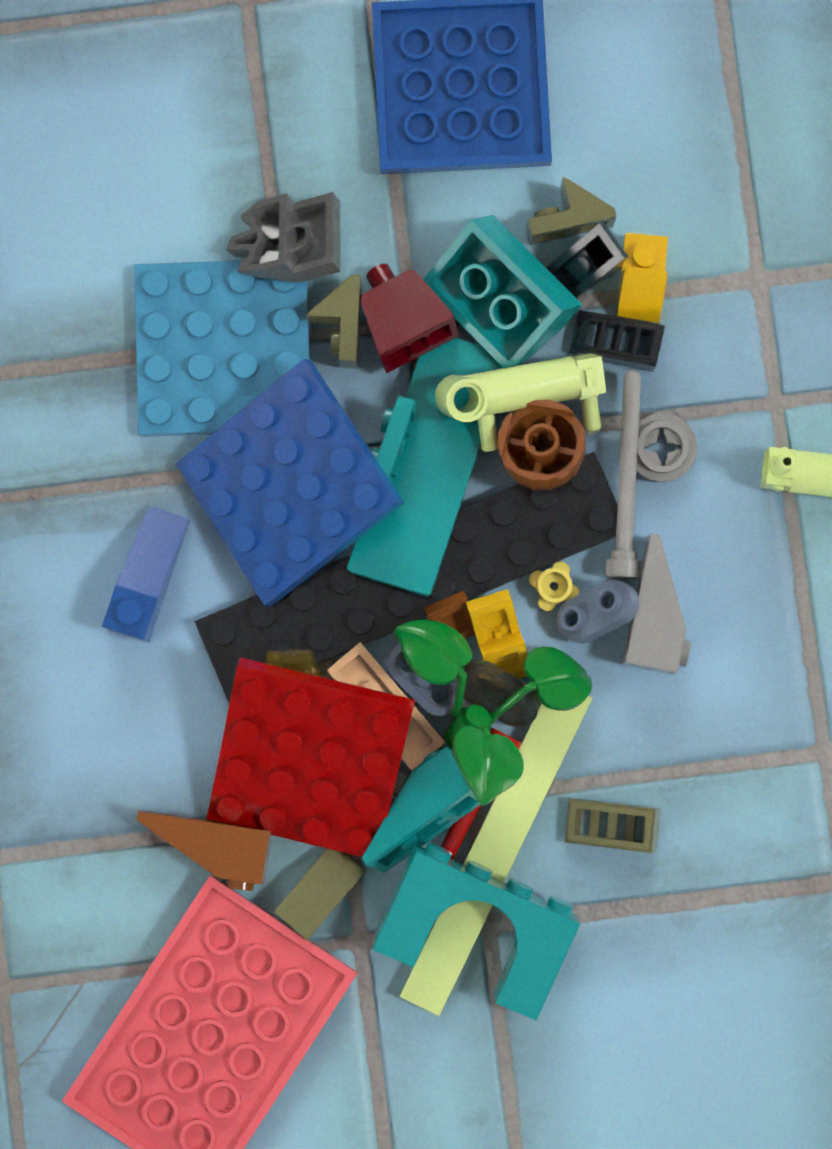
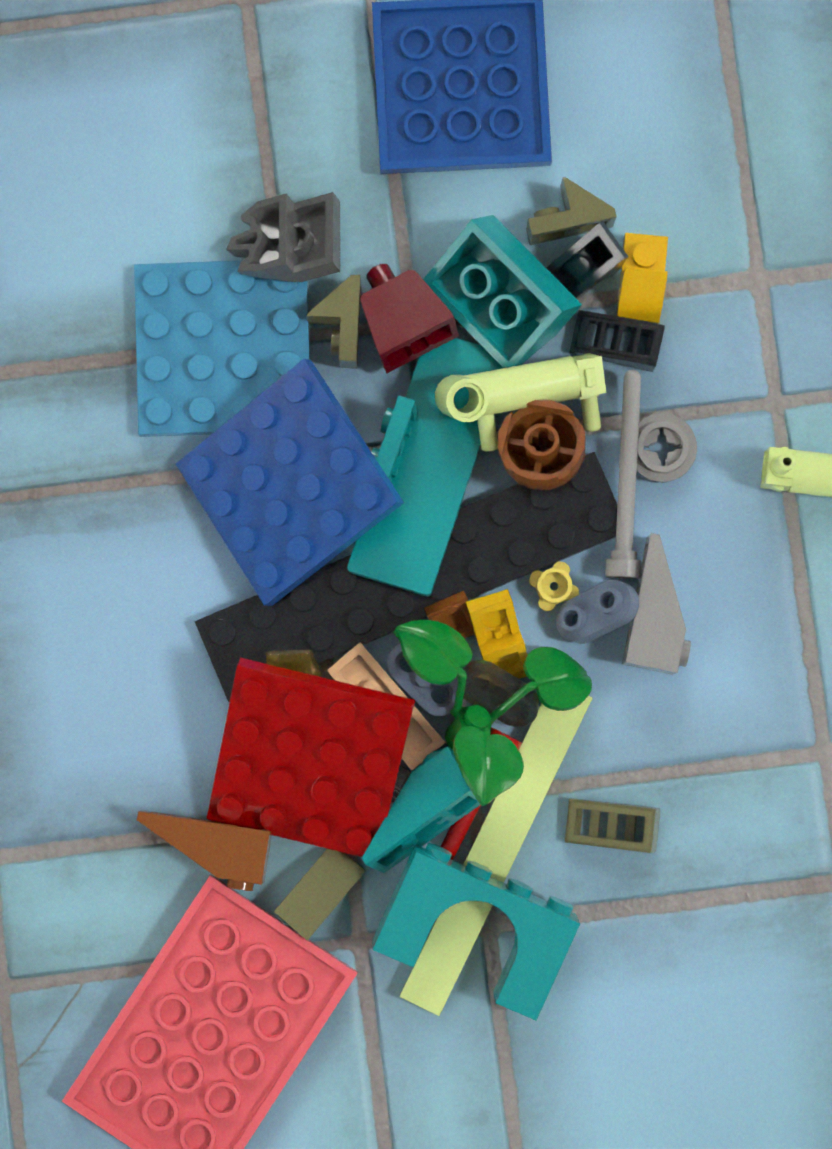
(146, 575): slope -> none

